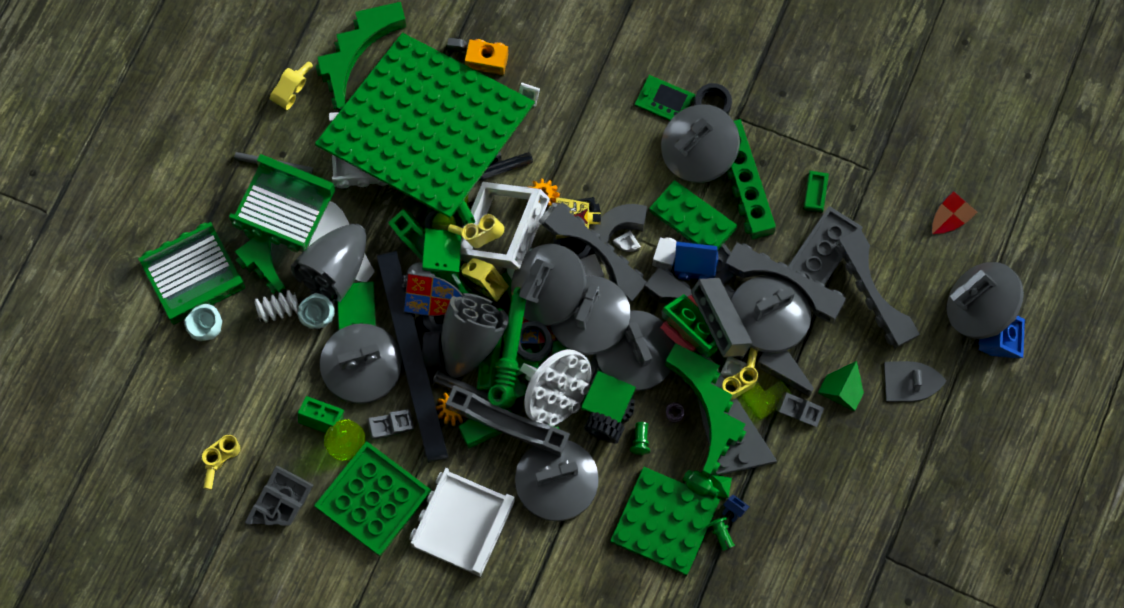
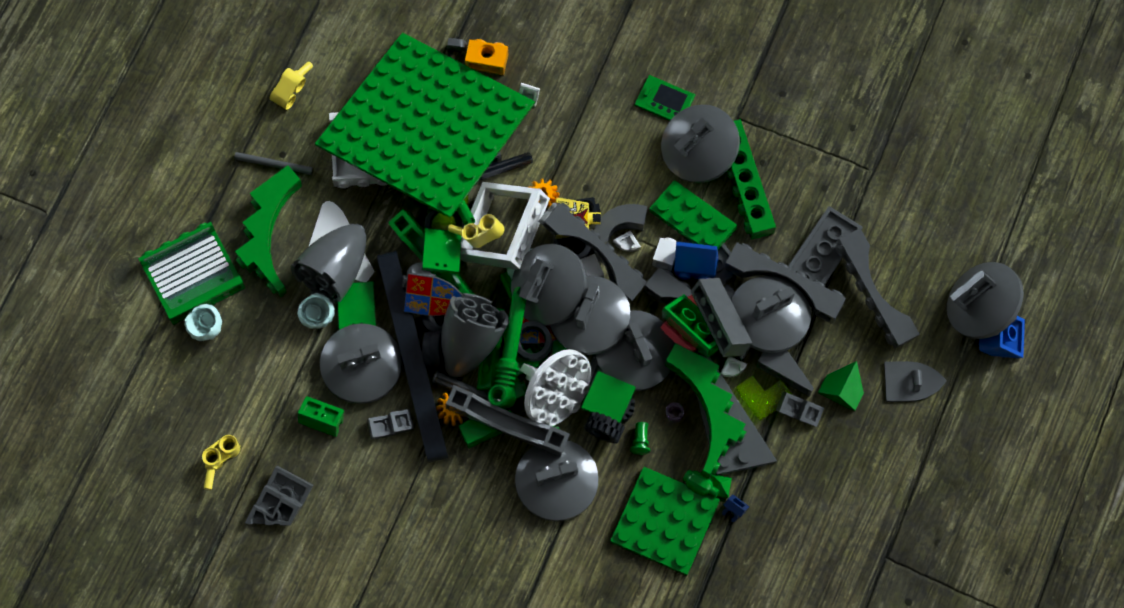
(277, 306): white piece -> none
(283, 204): panel -> none
(344, 439): clear neon green tile -> none
(369, 27): green arch -> none
(373, 498): green plate -> none
(461, 522): white panel -> none
(477, 272): light yellow torso -> none
(714, 88): black tyre -> none
(721, 532): green pin -> none
(738, 381): light yellow beam -> none
(816, 191): green tile -> none
(951, 214): shield -> none

